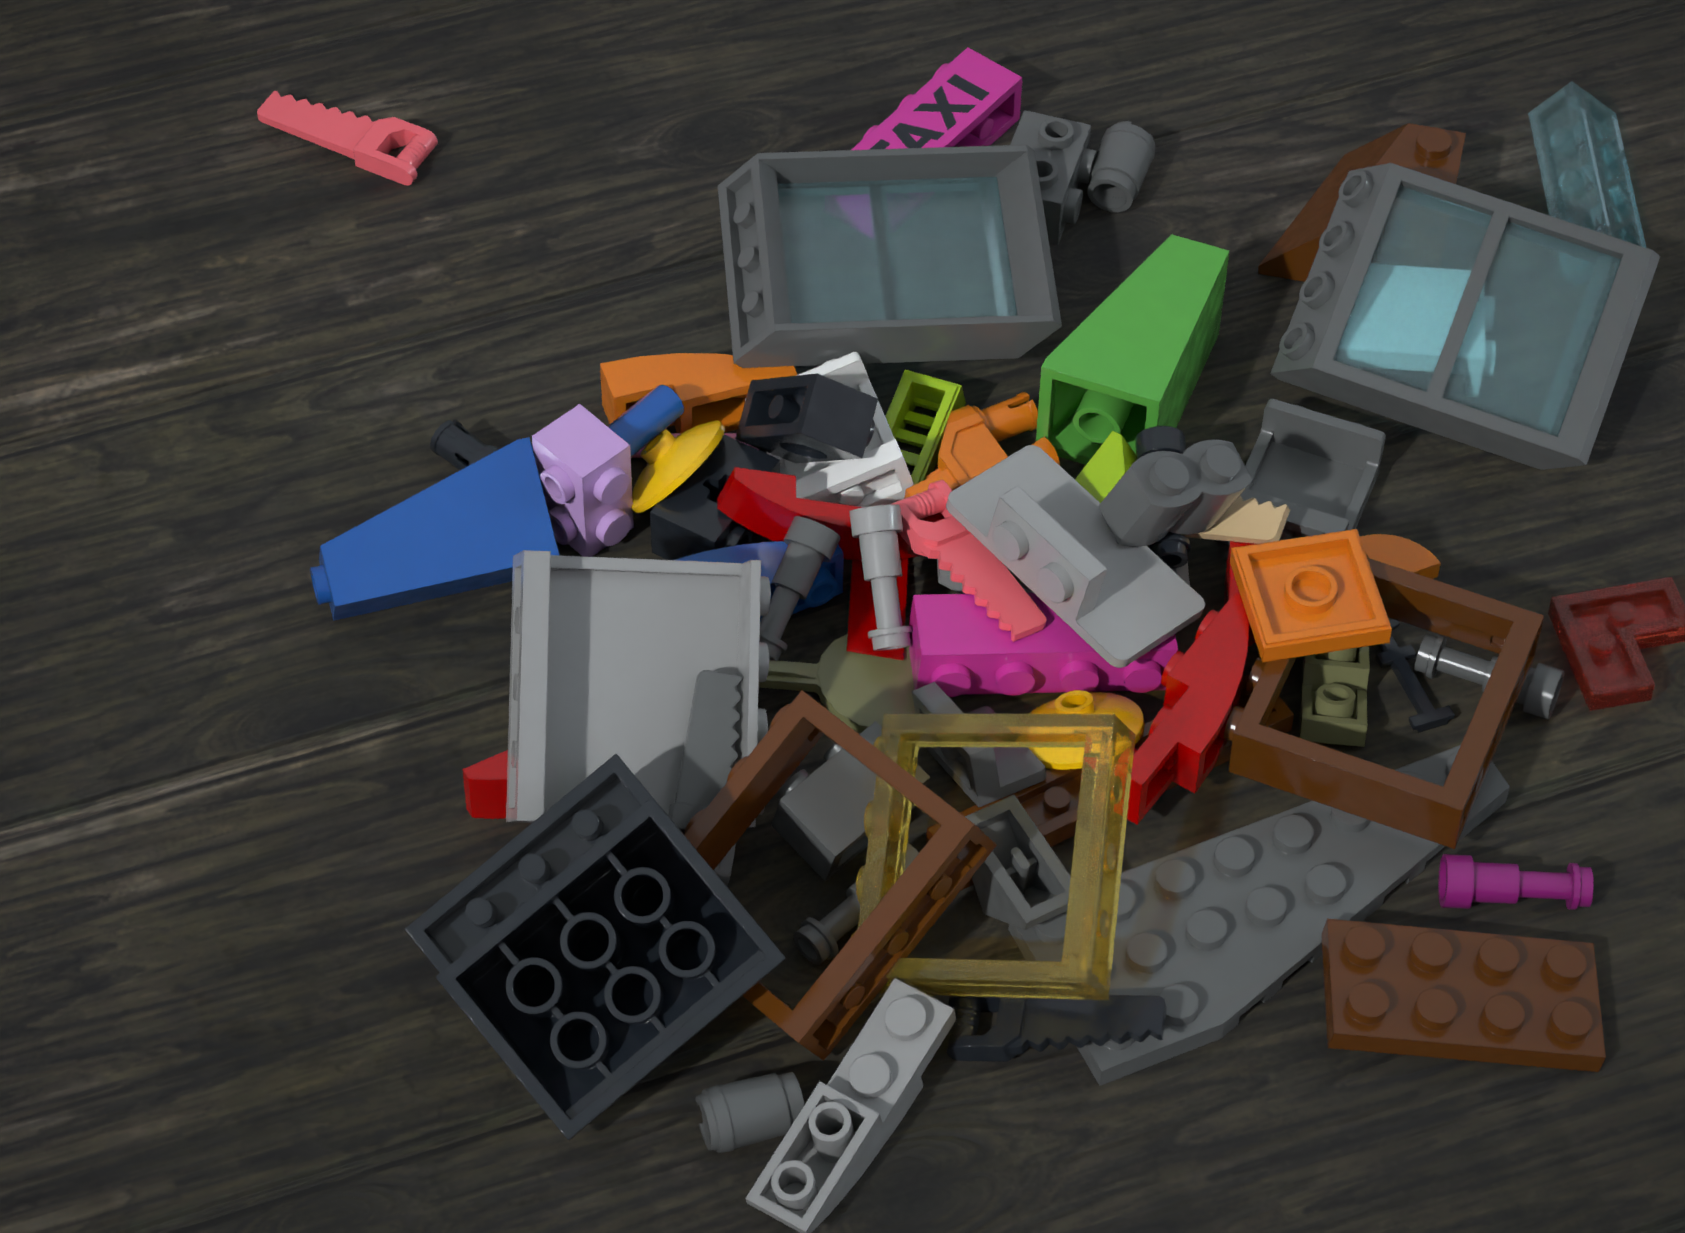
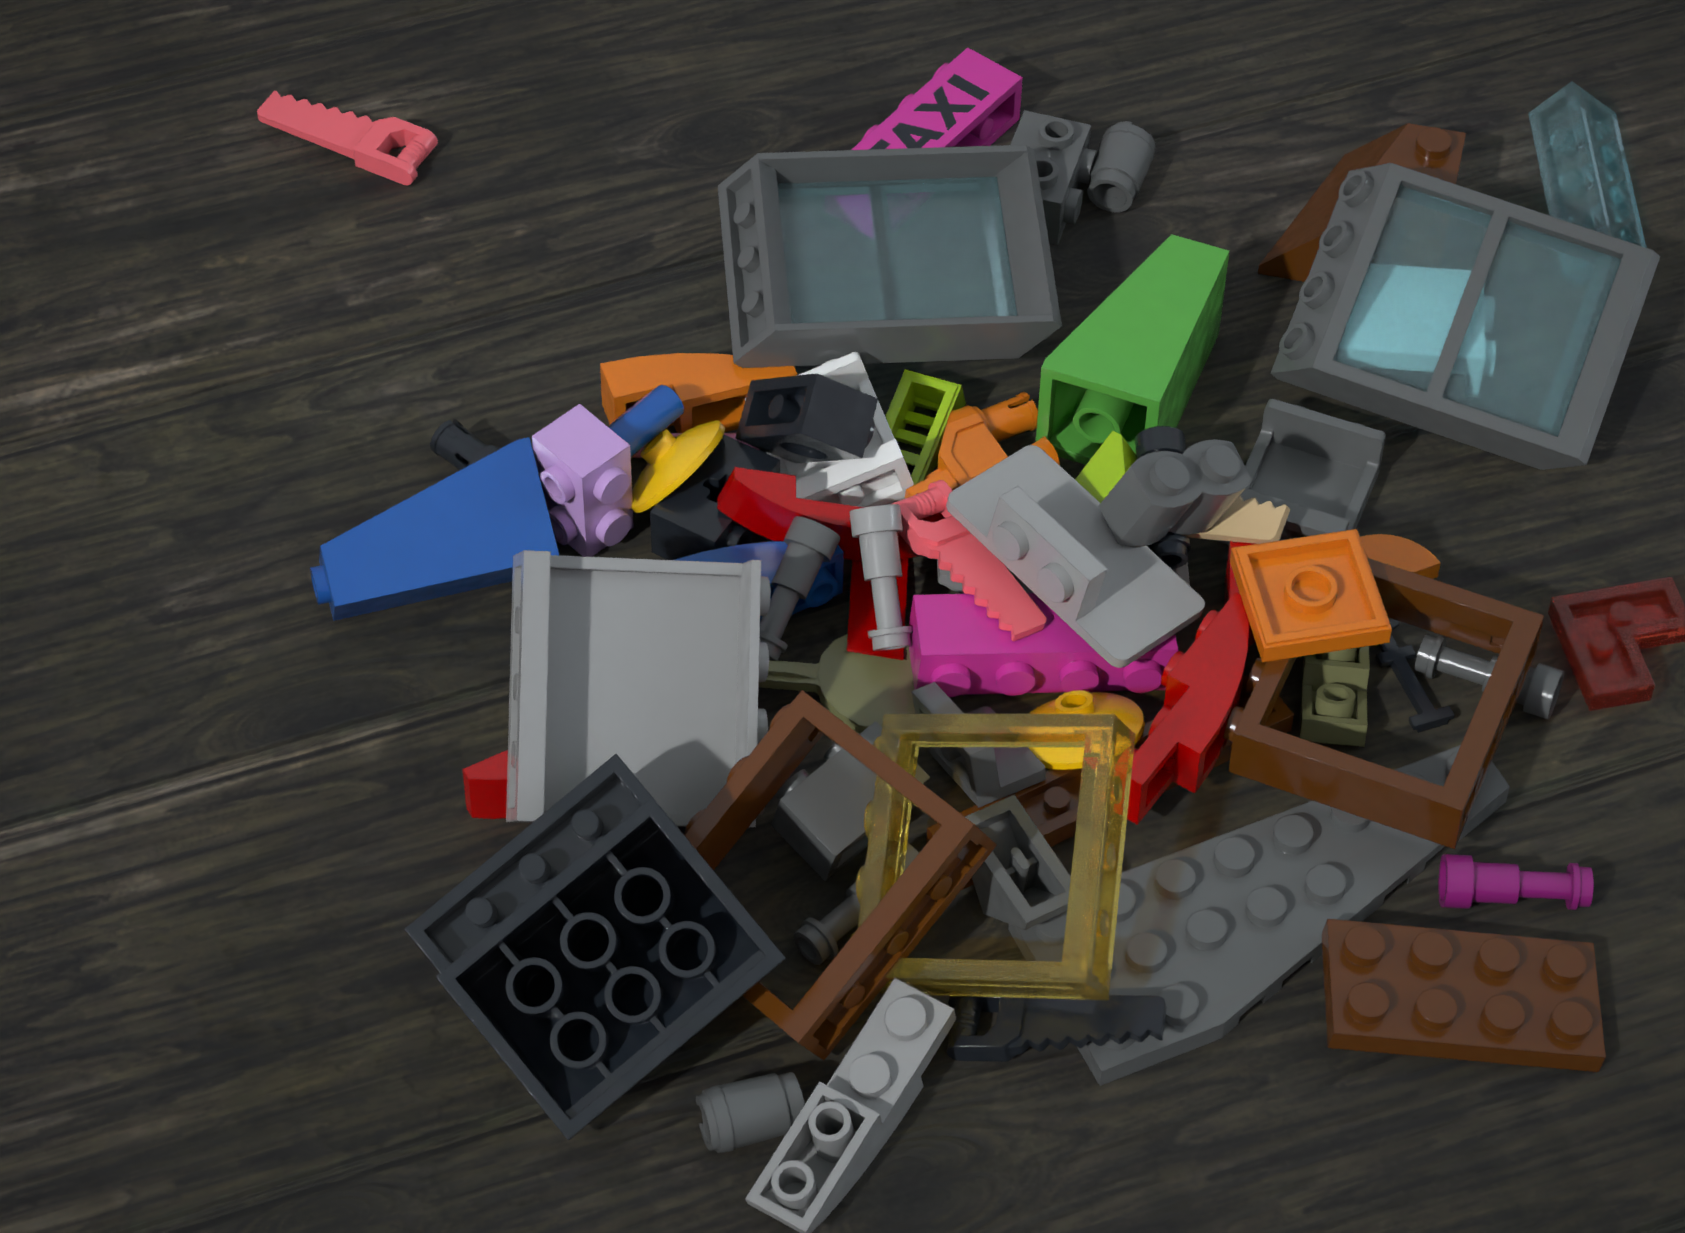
(708, 751): dark grey piece -> none

